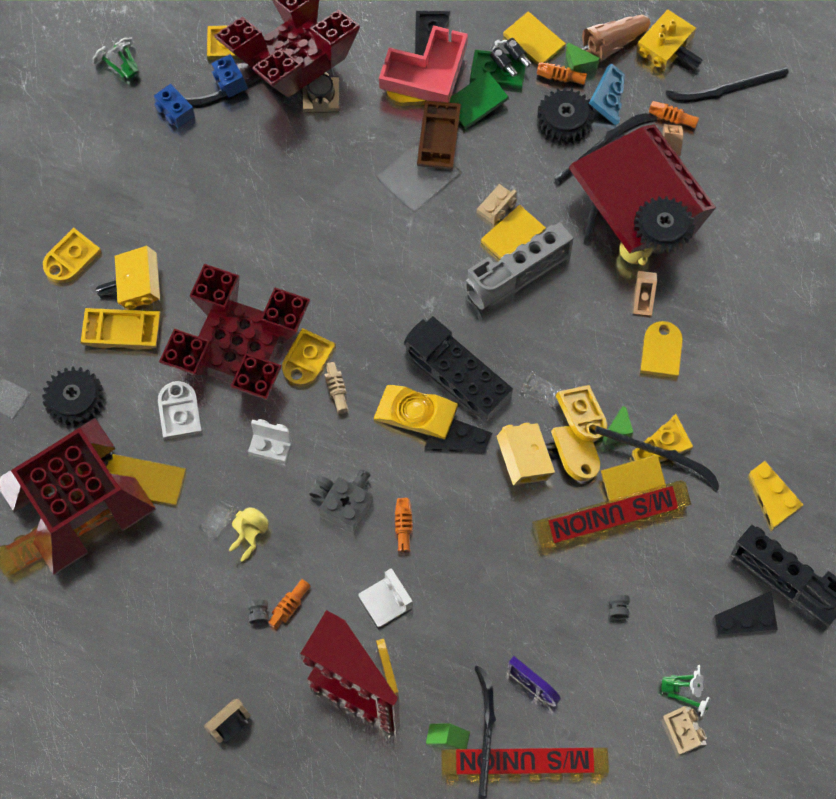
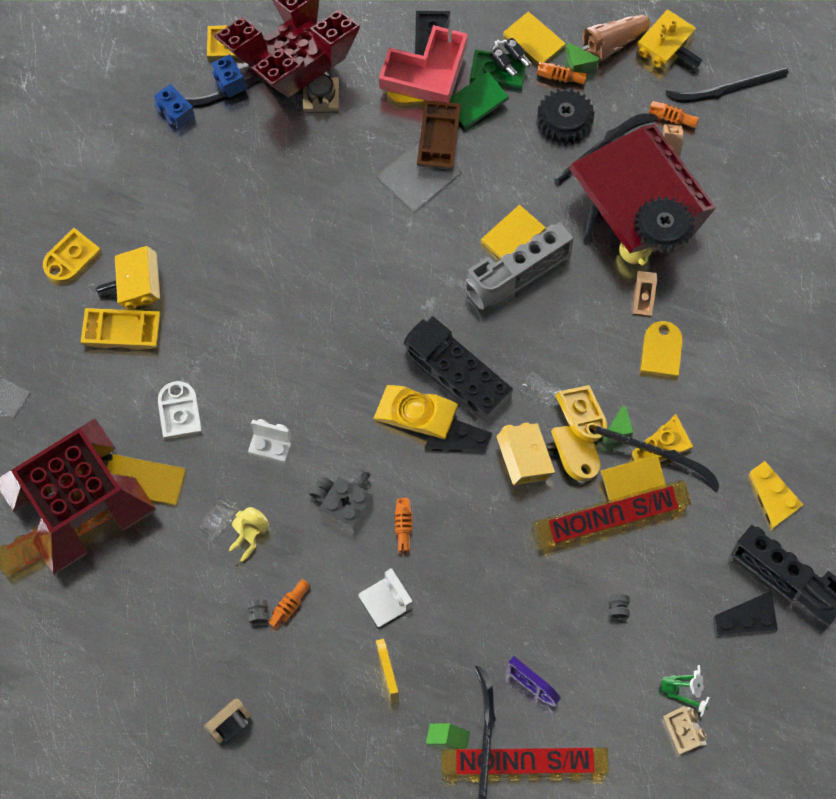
(82, 404): black gear -> none
(129, 68): plant -> none
(268, 329): dark red slope -> none
(308, 357): yellow tile -> none
(336, 387): tan hinge -> none
(348, 673): dark red slope -> none
(497, 203): tan bracket -> none
(608, 93): dark azure wing -> none

